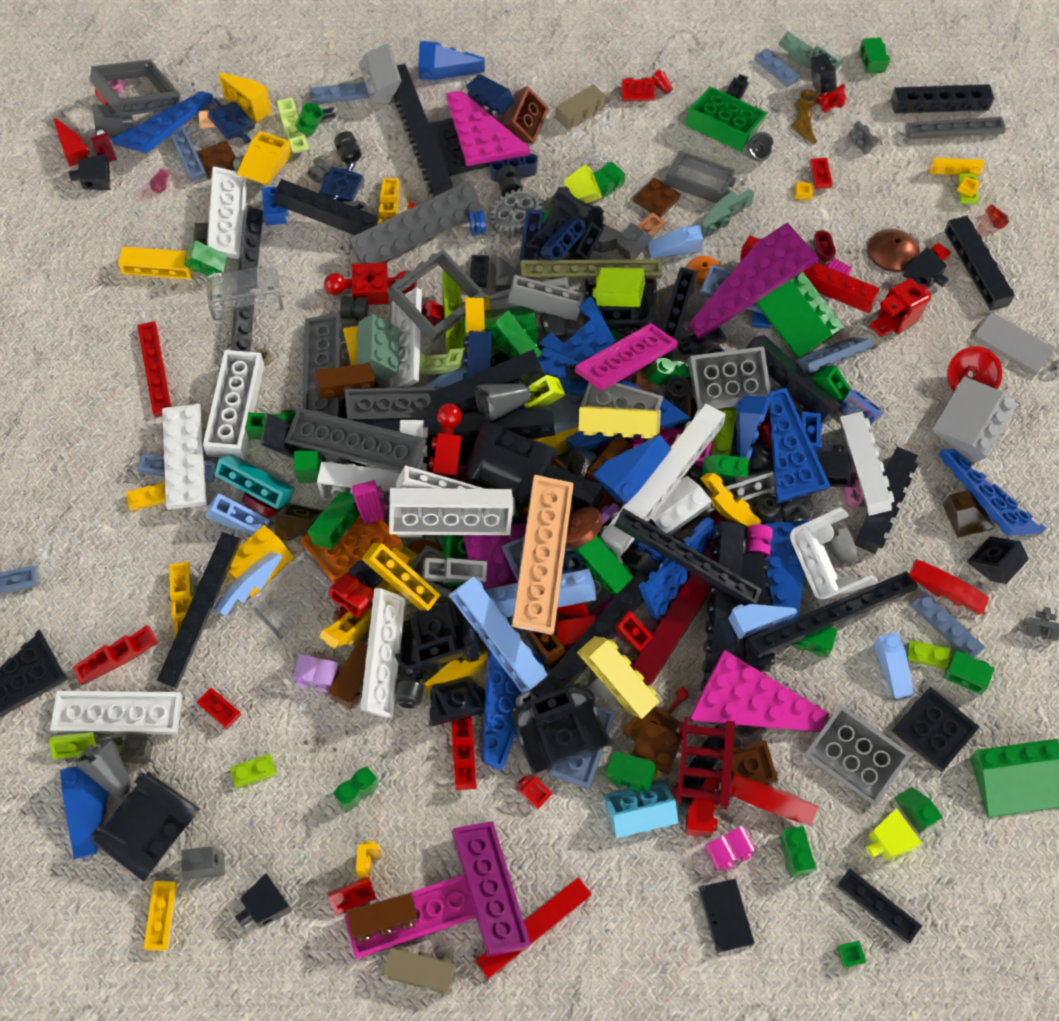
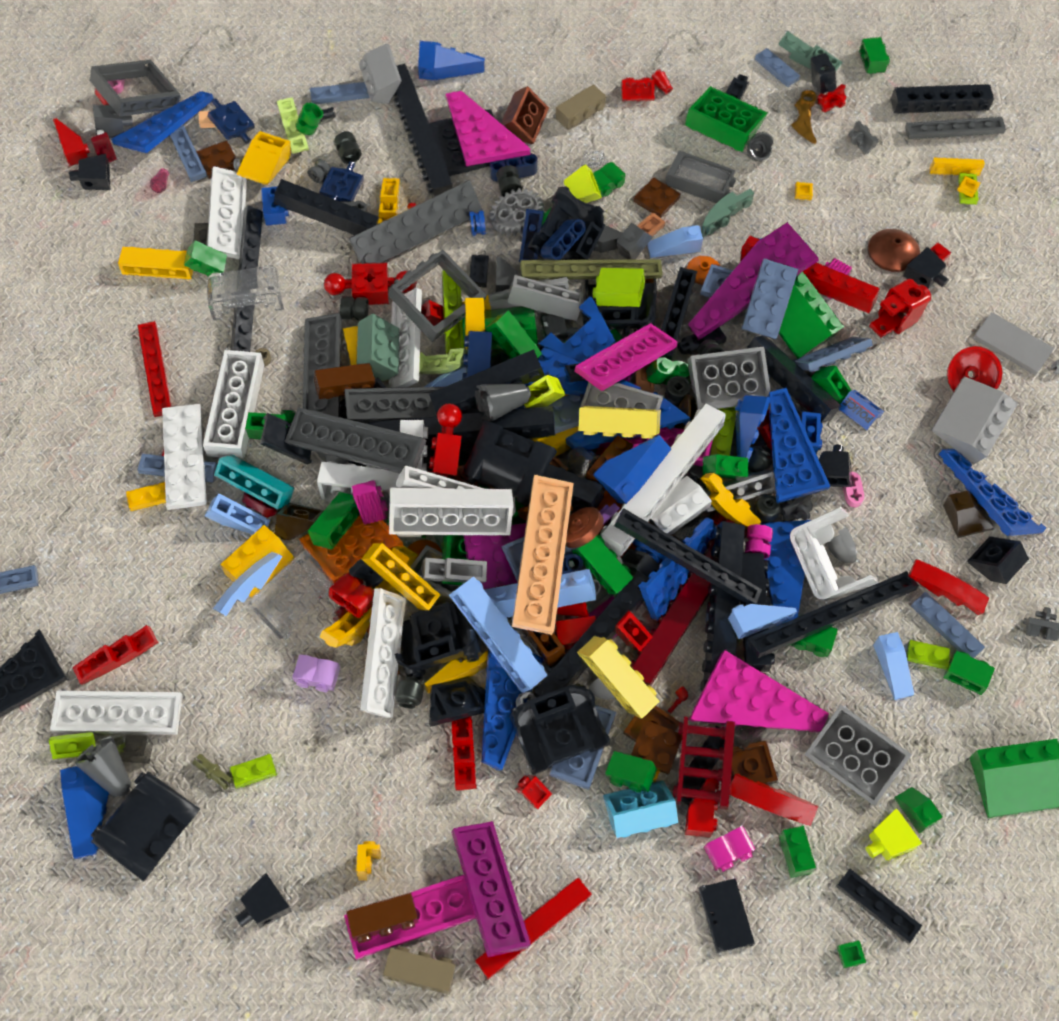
(160, 916): yellow plate -> none
(180, 591): yellow slope -> none
(199, 610): black plate -> none
(201, 863): dark grey torso -> none
(212, 771): none -> olive pin
(219, 708): red plate -> none
(248, 94): yellow slope -> none
(307, 466): green brick -> none
(349, 682): reddish brown brick -> none
(352, 791): green brick -> none
(352, 895): red plate -> none
(490, 94): dark blue brick -> none
(769, 299): none -> sand blue plate
(820, 173): red plate -> none
(826, 249): dark red plate -> none
(866, 463): white brick -> none
(875, 526): black brick -> none
(935, 729): black plate -> none
(979, 263): black brick -> none
(997, 217): clear red cone -> none

